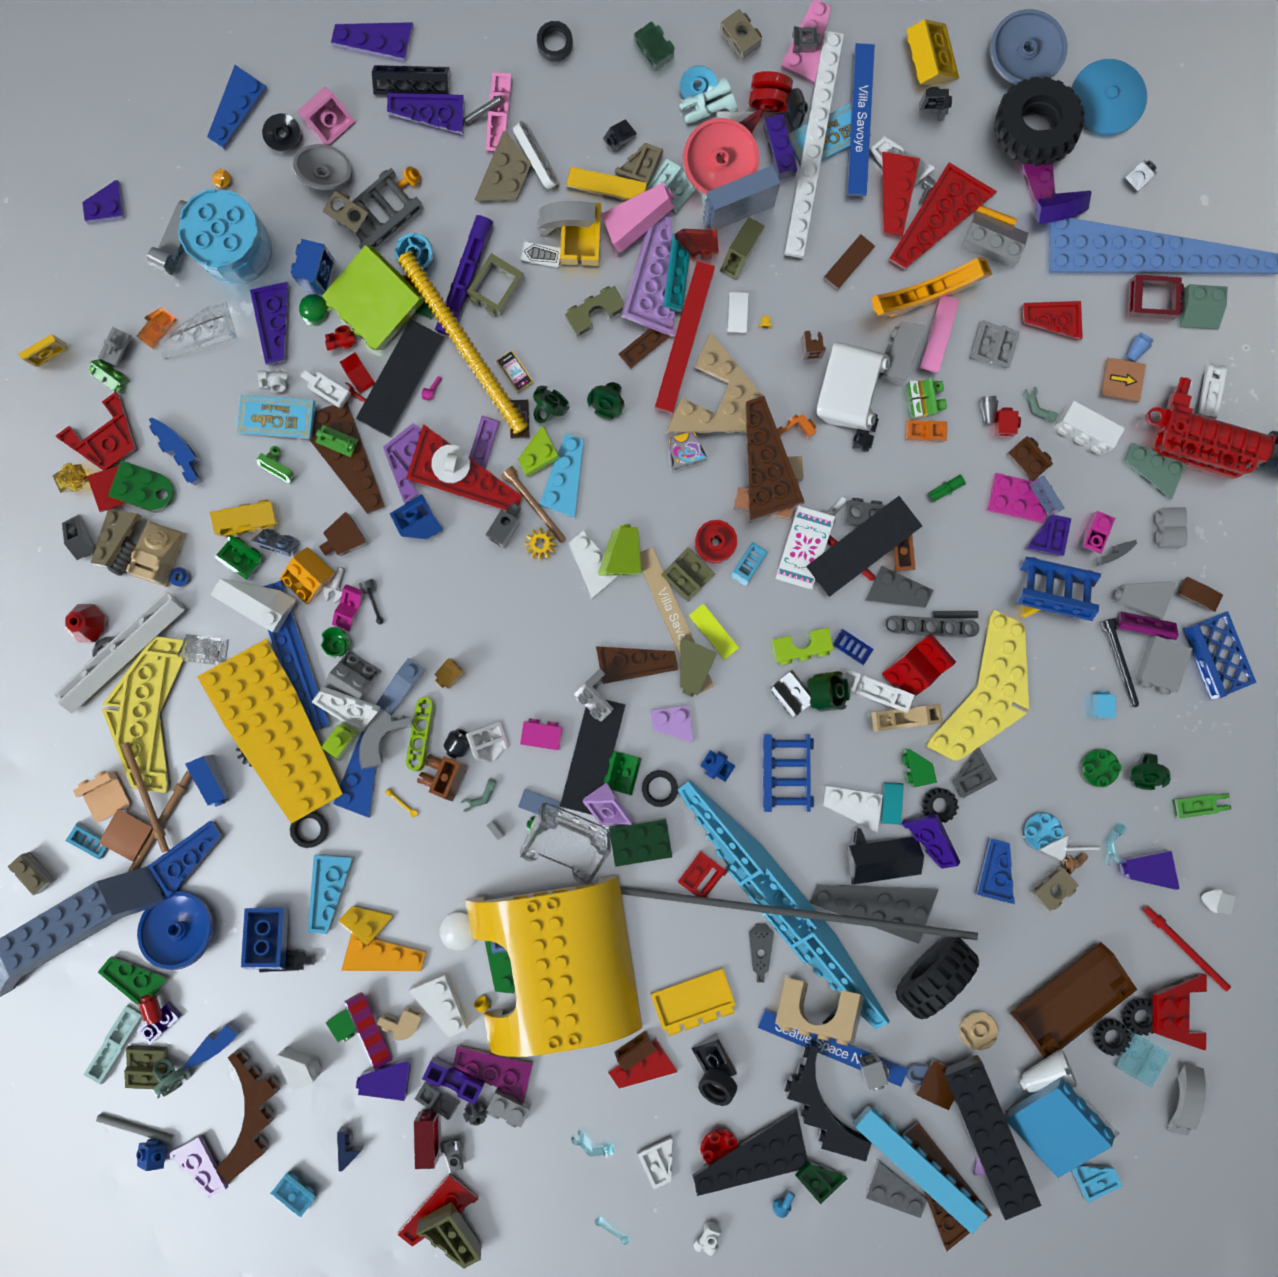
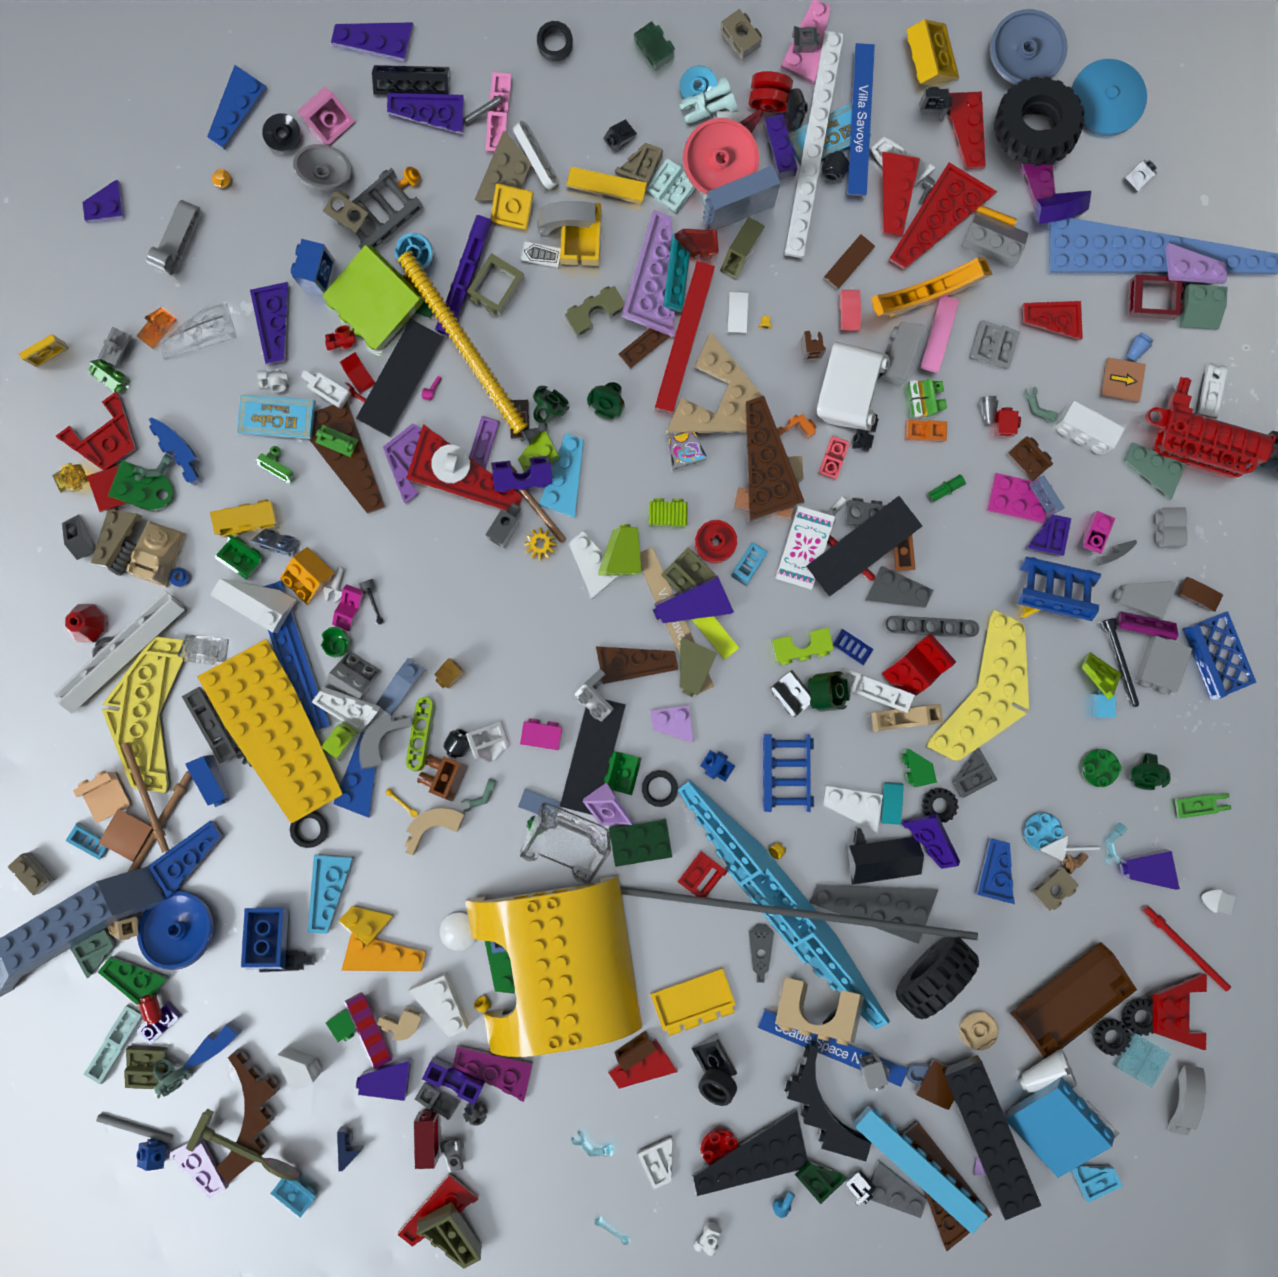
(93, 951): none -> sand green wing
(124, 928): none -> tan brick
(165, 463): none -> sand green arm
(209, 725): none -> dark grey hinge
(225, 236): medium azure piece -> none
(272, 1165): none -> olive piece
(313, 309): green hair -> none
(343, 537): reddish brown torso -> none
(416, 519): blue slope -> none
(441, 816): none -> tan arch
(495, 829): light grey tile -> none
(508, 1108): light grey brick -> none
(512, 206): none -> yellow plate
(514, 371): tile -> none
(530, 434): none -> dark grey piece
(537, 475): none -> dark purple arch
(637, 215): bright pink slope -> none
(668, 513): none -> lime brick
(695, 602): none -> dark purple slope
(777, 850): none -> yellow hinge
(834, 457): none -> coral slope
(835, 166): none -> black head
(850, 309): none -> coral slope
(861, 1188): none -> bracket
(955, 614): dark grey piece -> none
(968, 126): none -> red wing
(1102, 674): none -> lime wing
(1193, 267): none -> lavender wing

